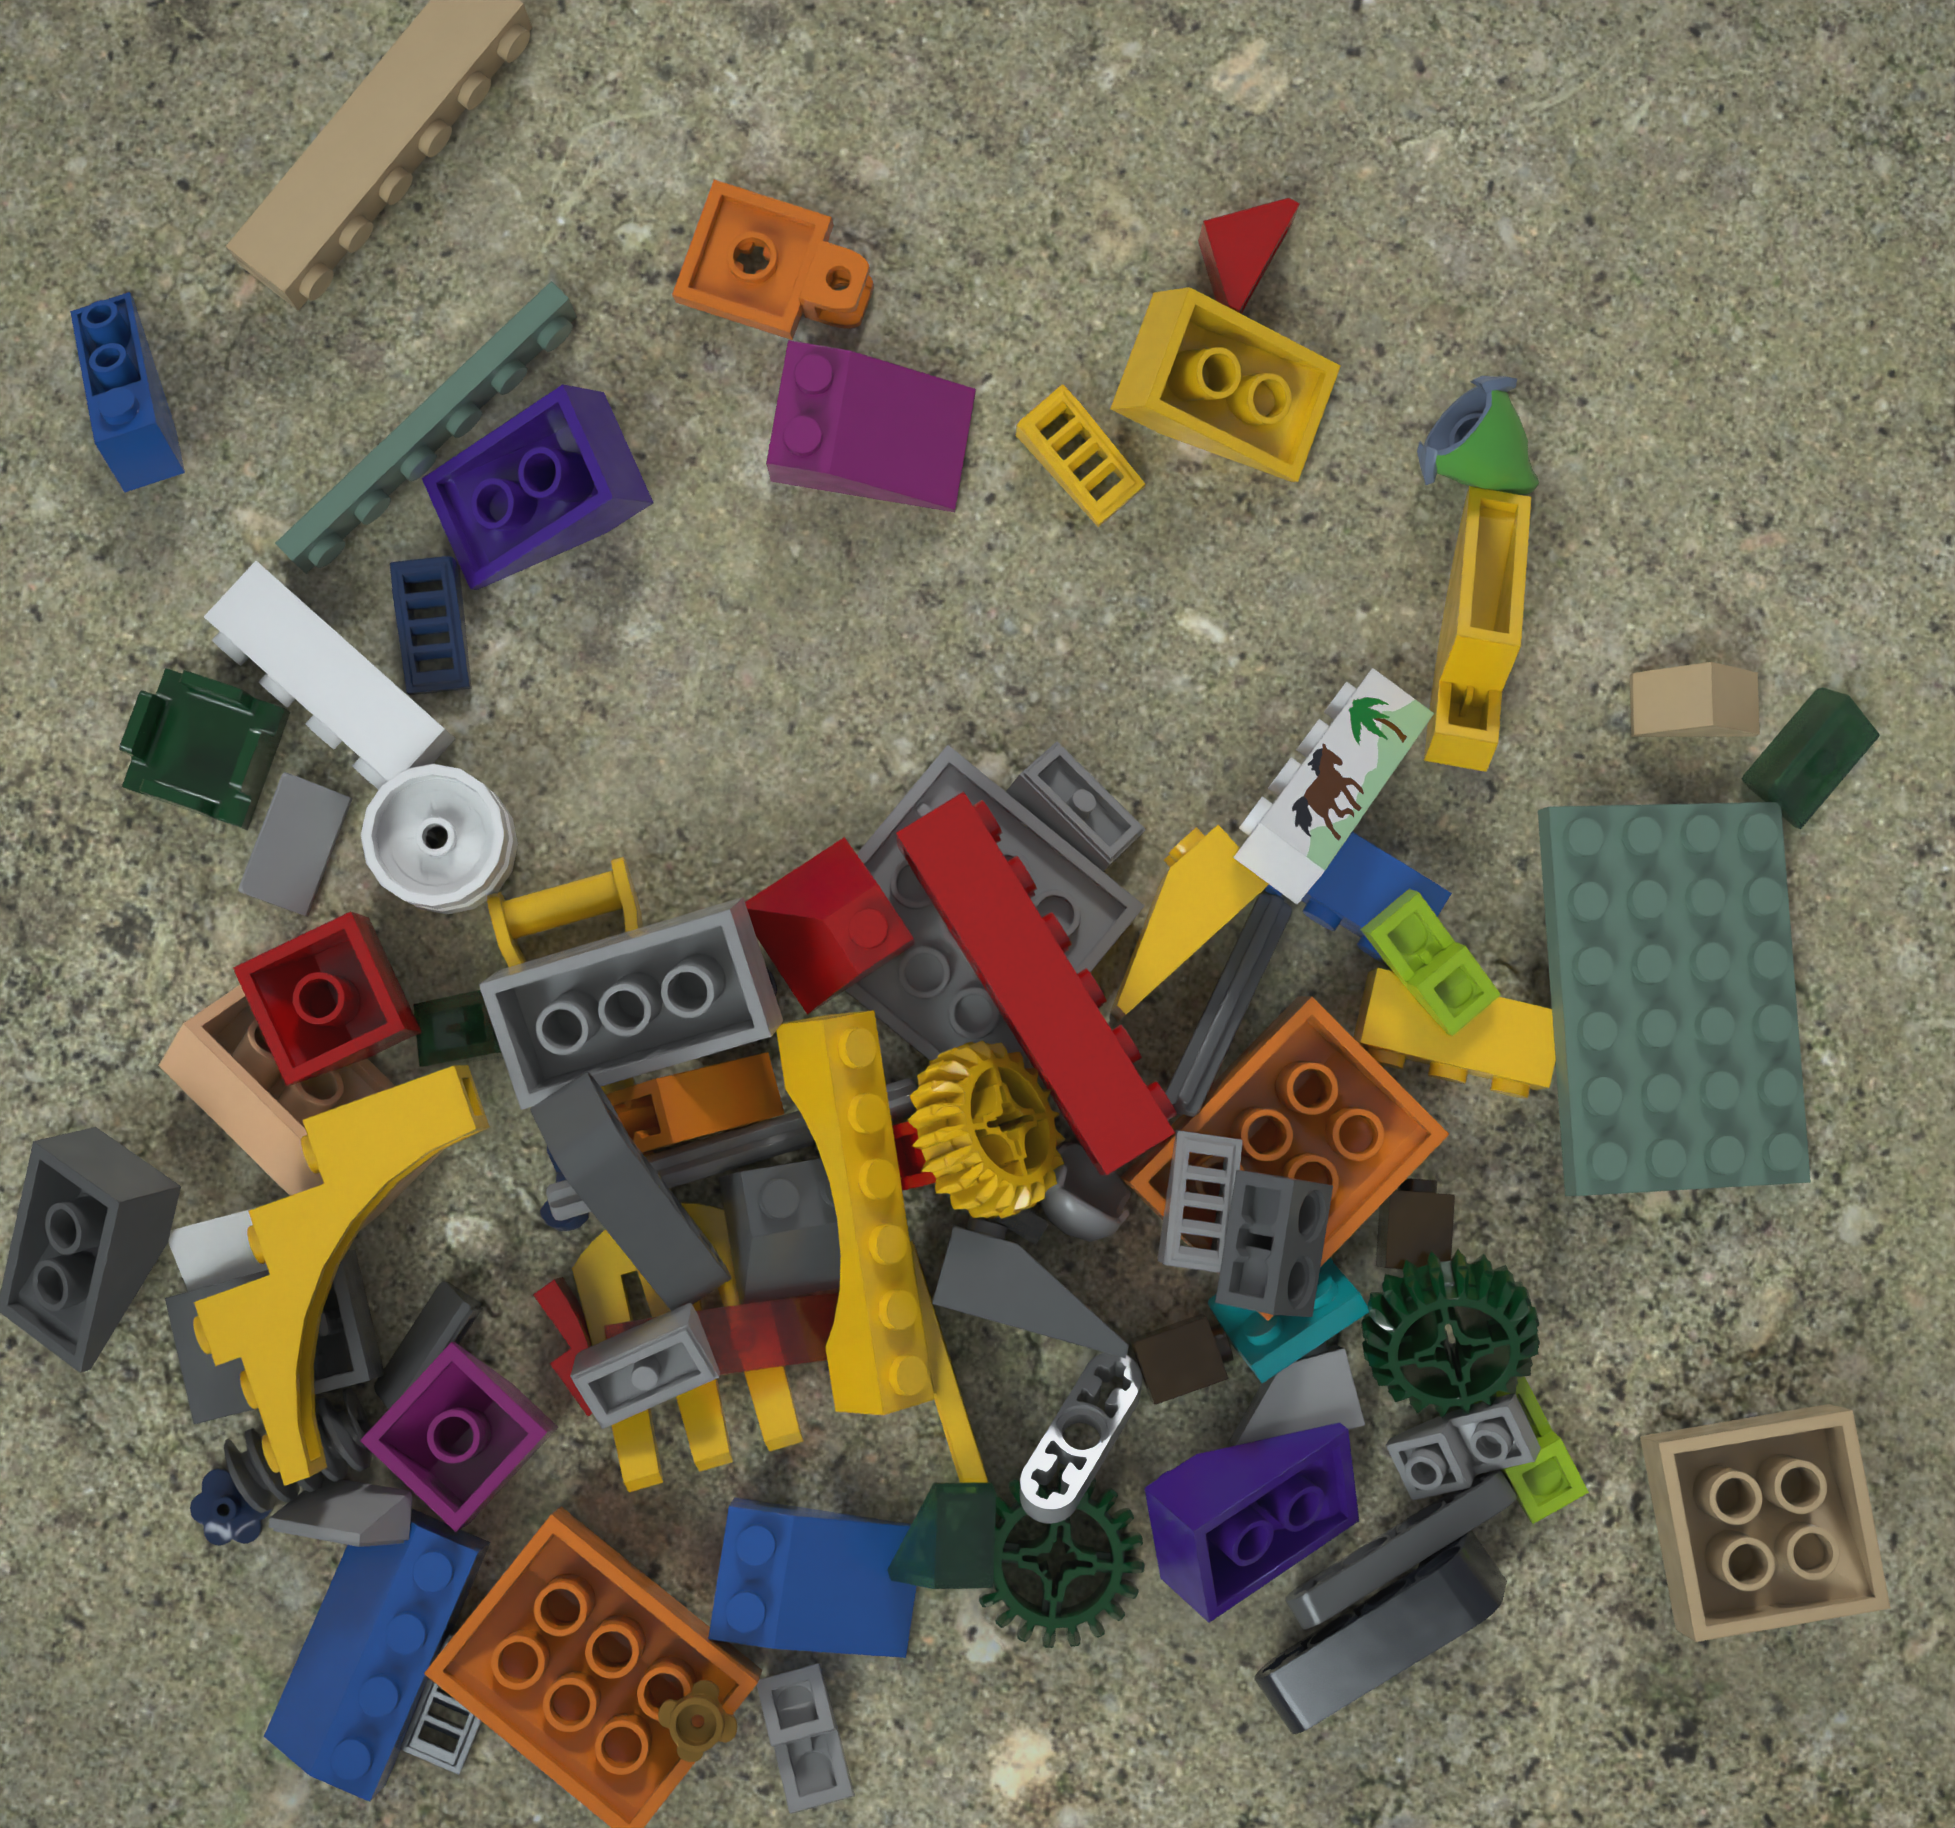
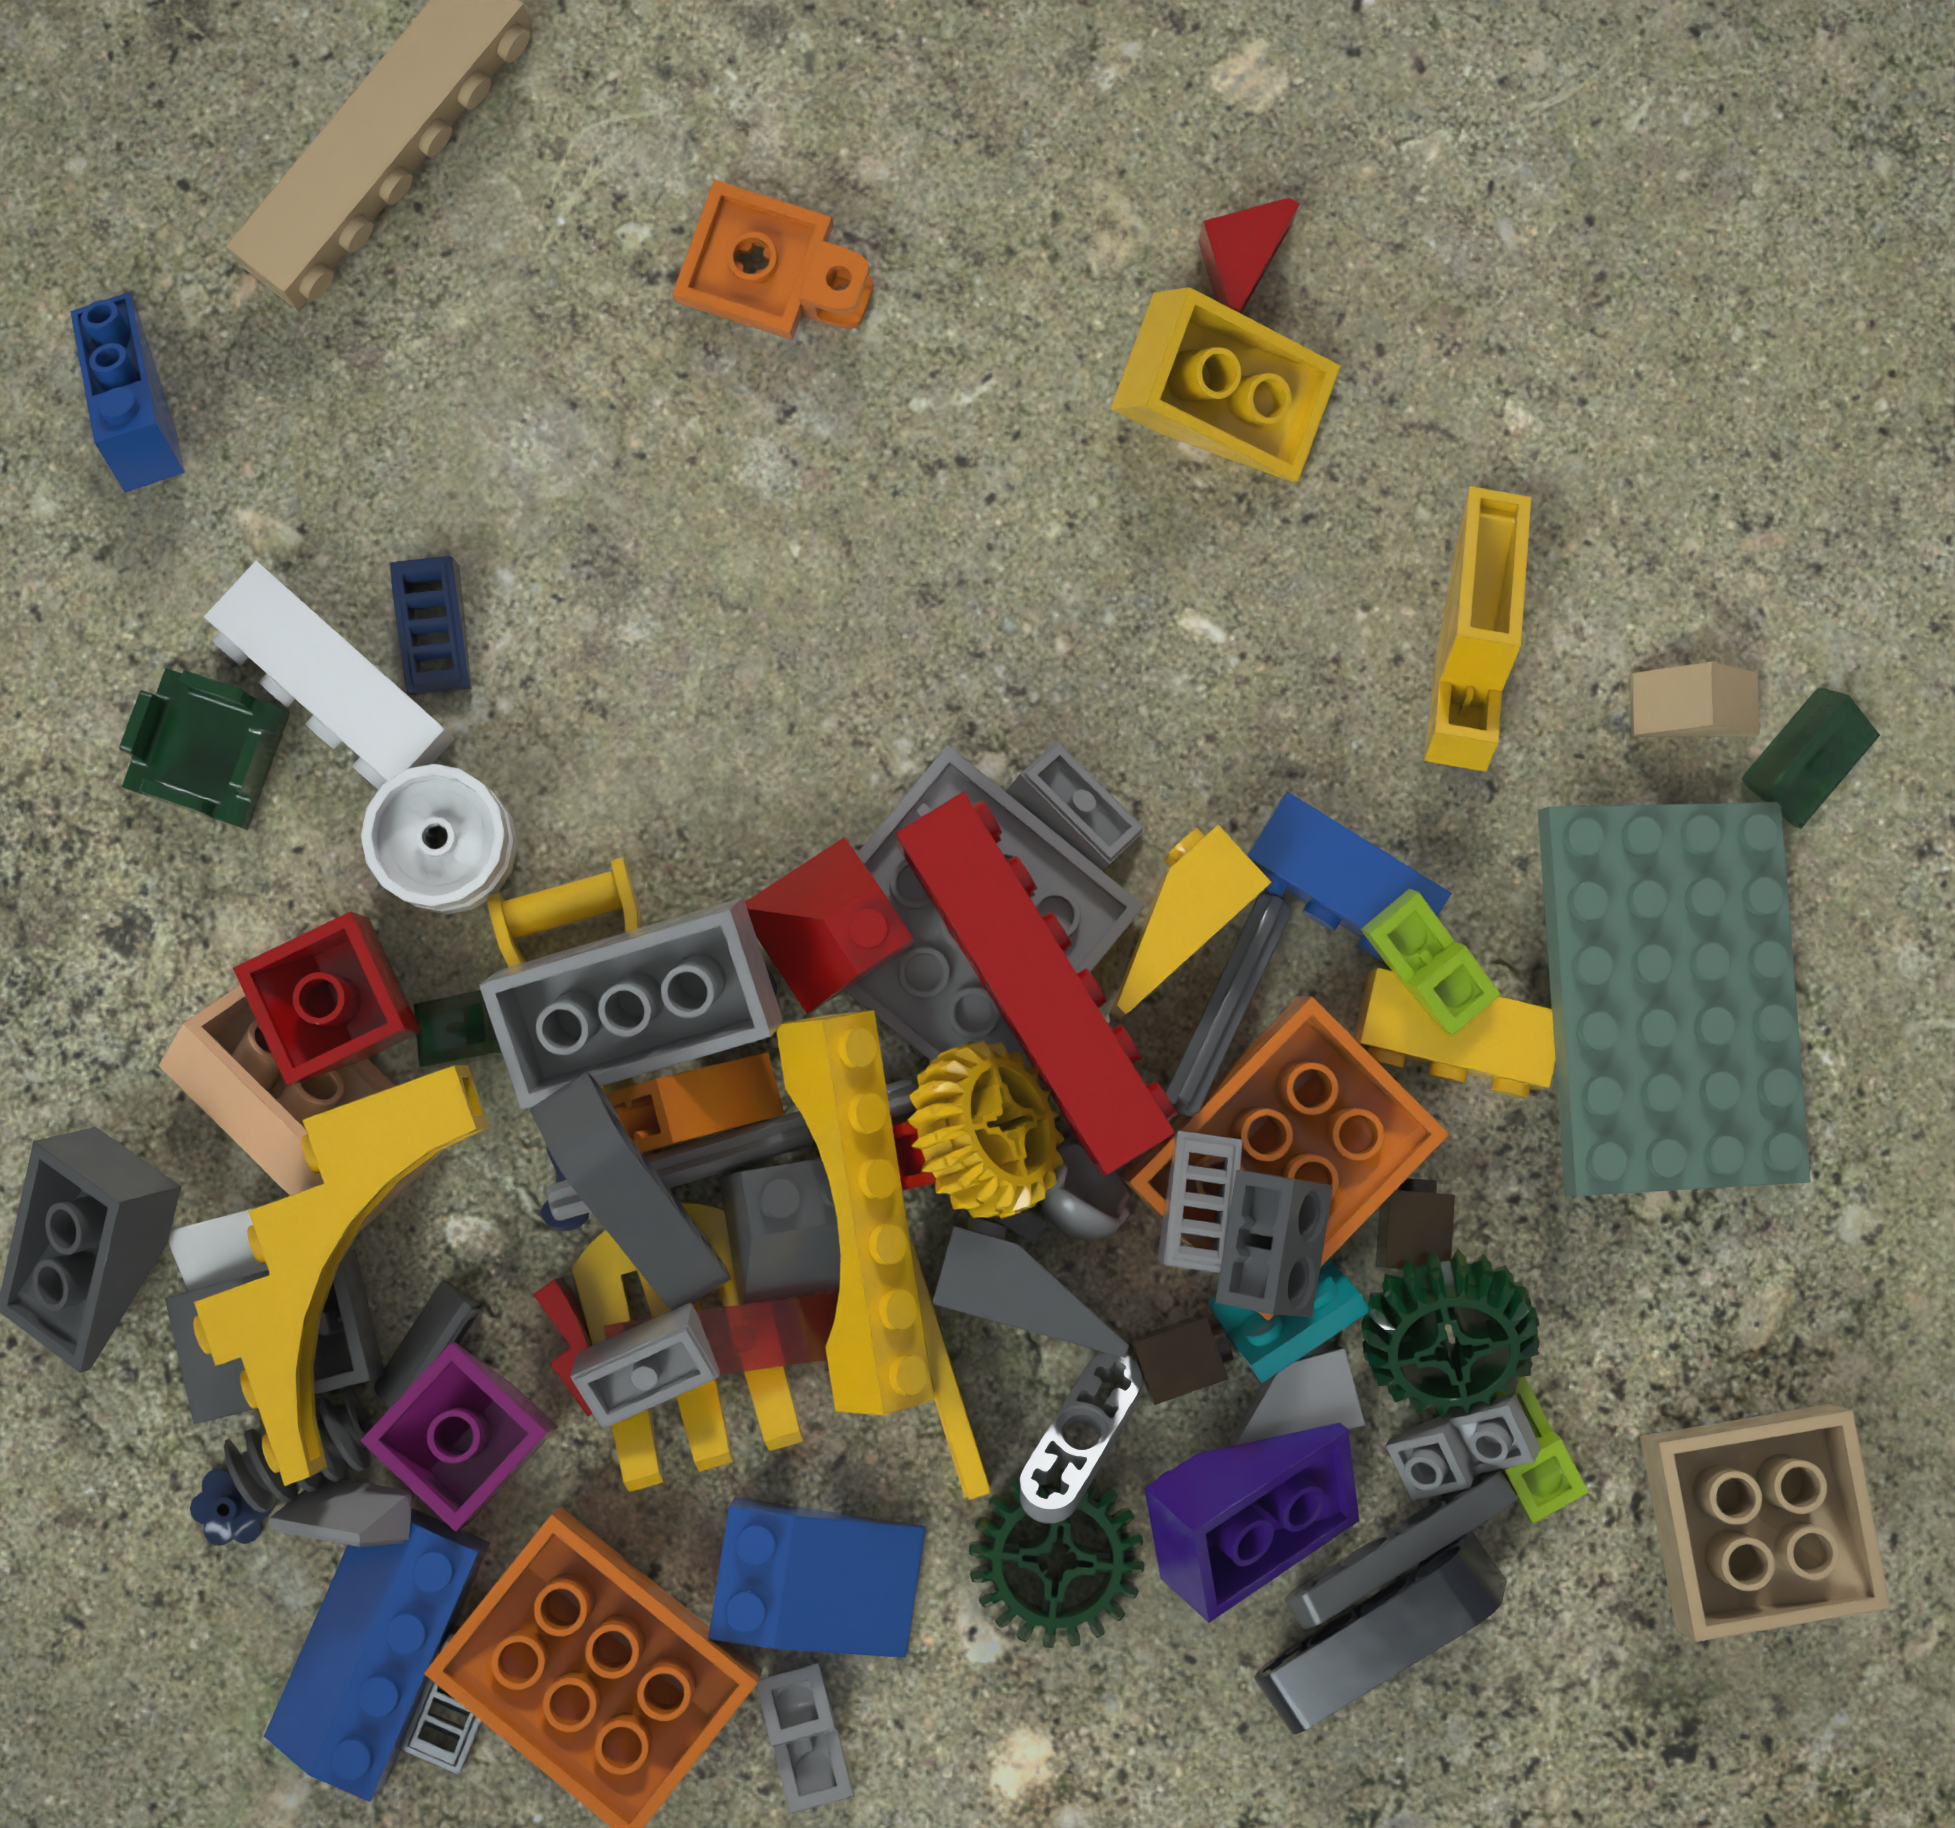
(295, 844): light grey slope -> none
(412, 446): sand green plate -> none
(537, 486): dark purple slope -> none
(693, 1740): pearl gold plate -> none
(868, 428): magenta slope -> none
(950, 1539): clear green slope -> none
(1079, 422): yellow slope -> none
(1333, 786): brick -> none
(1492, 449): bright green hat -> none

